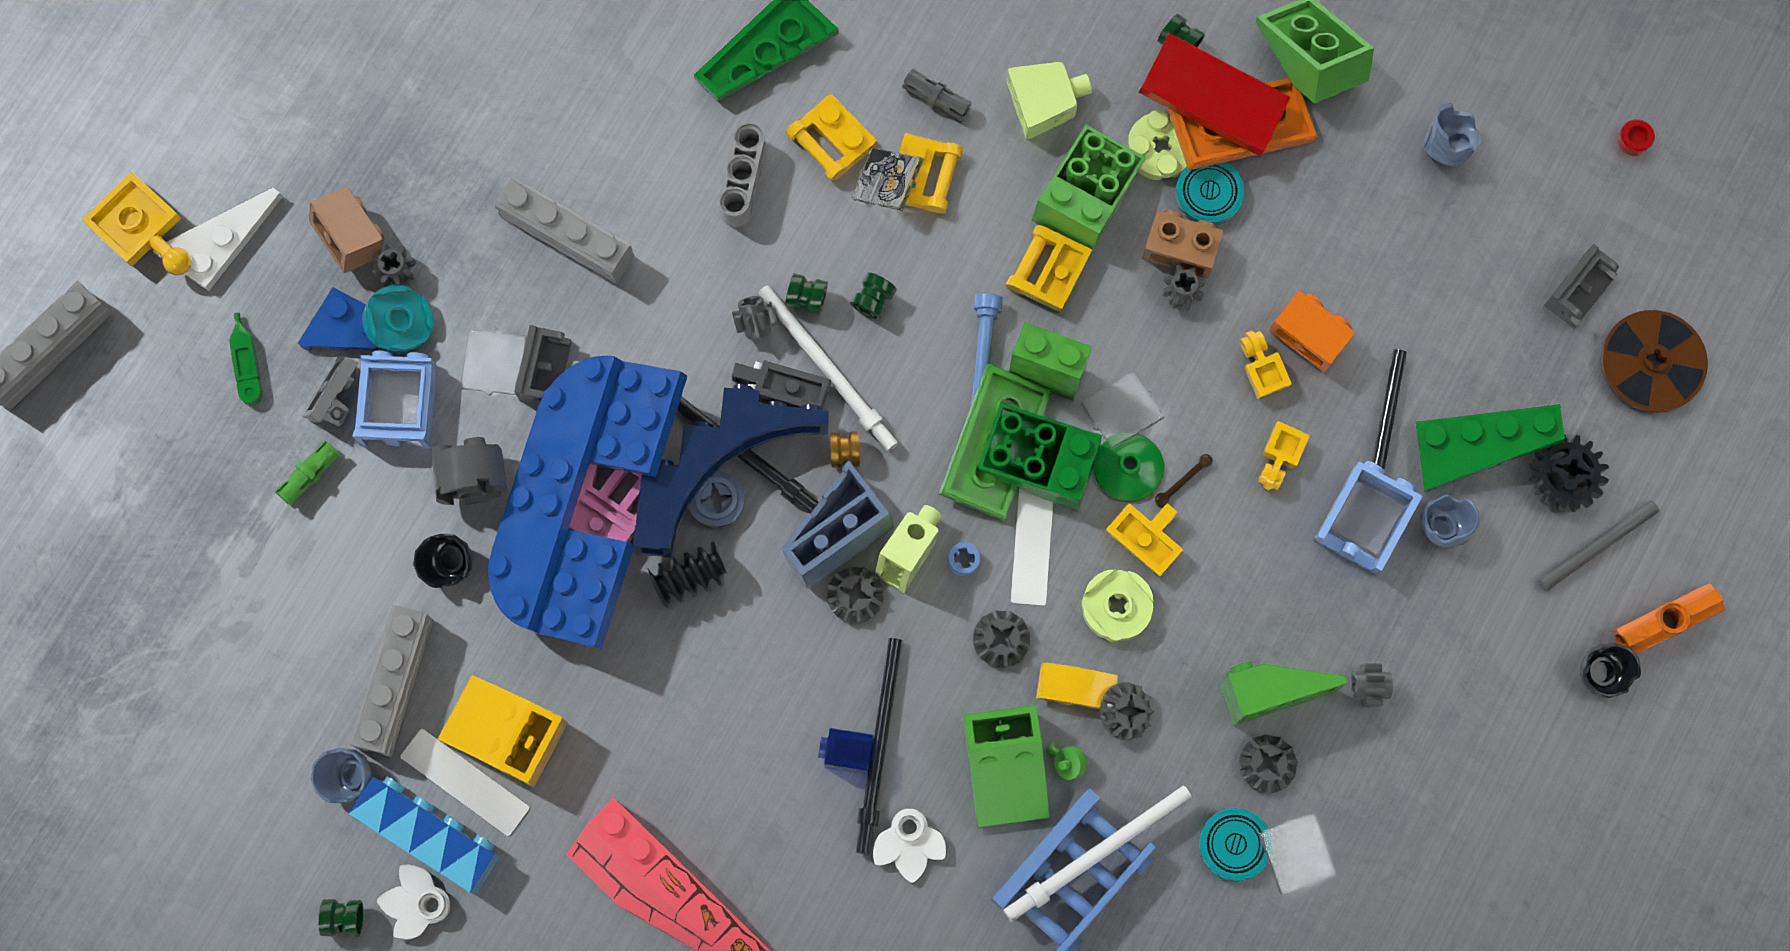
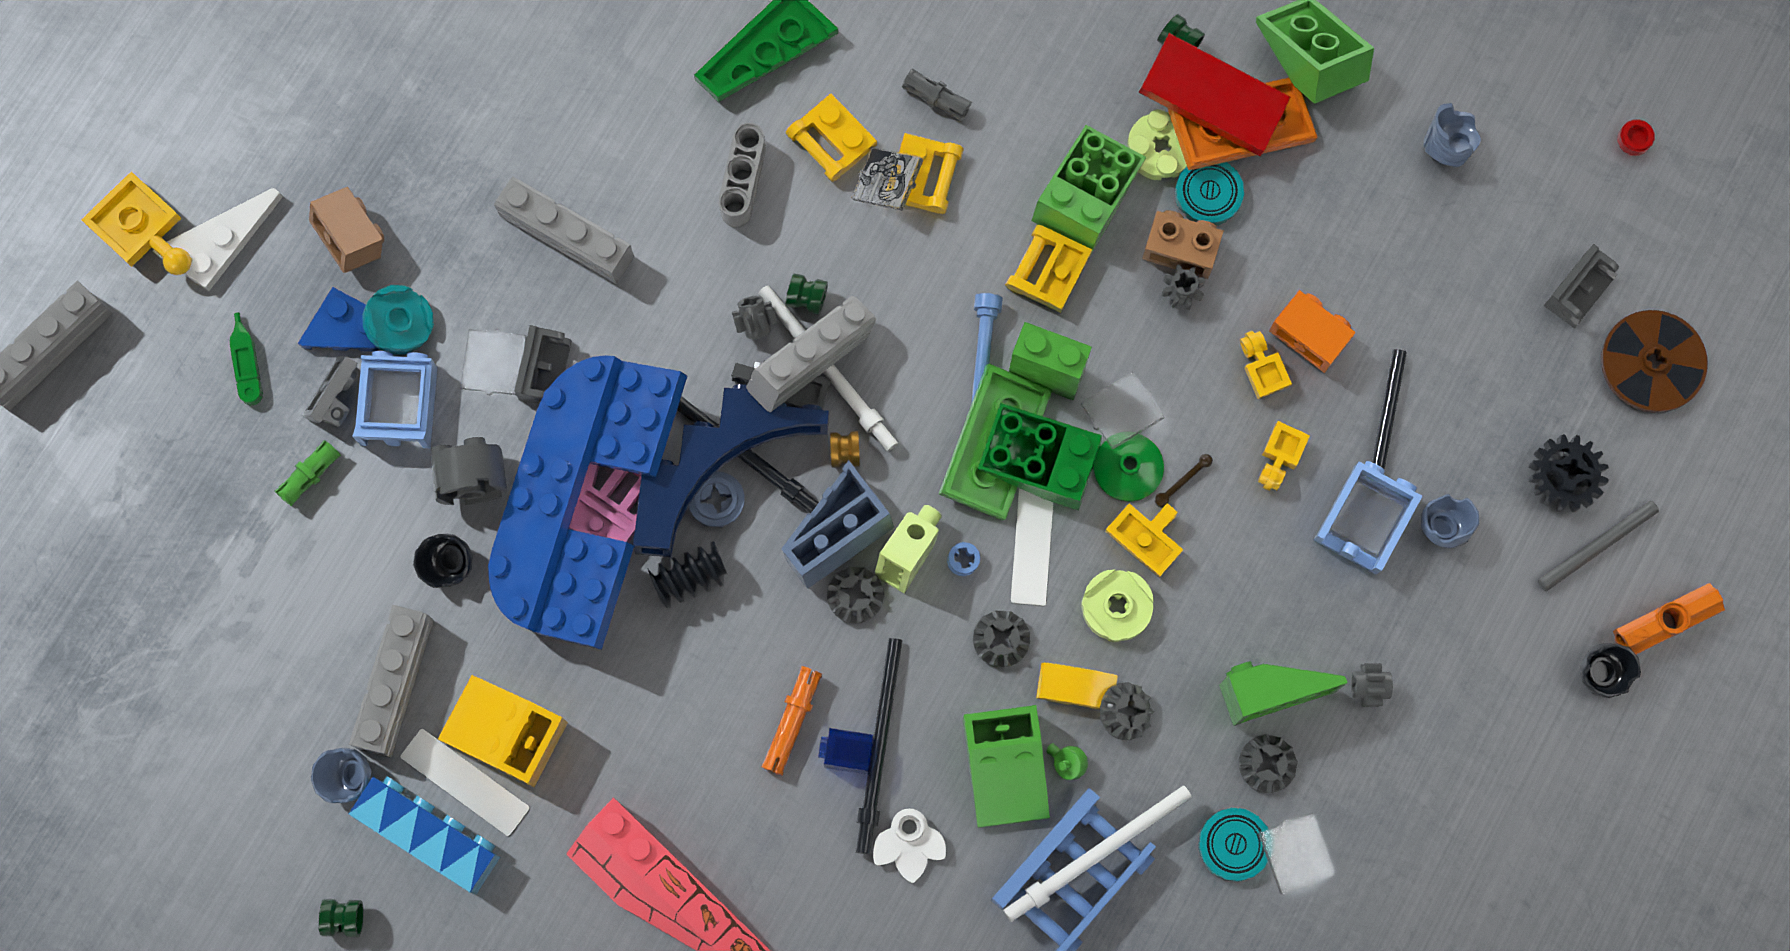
(393, 257): dark grey gear -> none
(409, 902): white plate -> none
(797, 706): none -> orange pin
(810, 353): none -> light grey brick
(873, 296): dark green wheel -> none
(1045, 95): yellowish green torso -> none
(1477, 442): green wing -> none

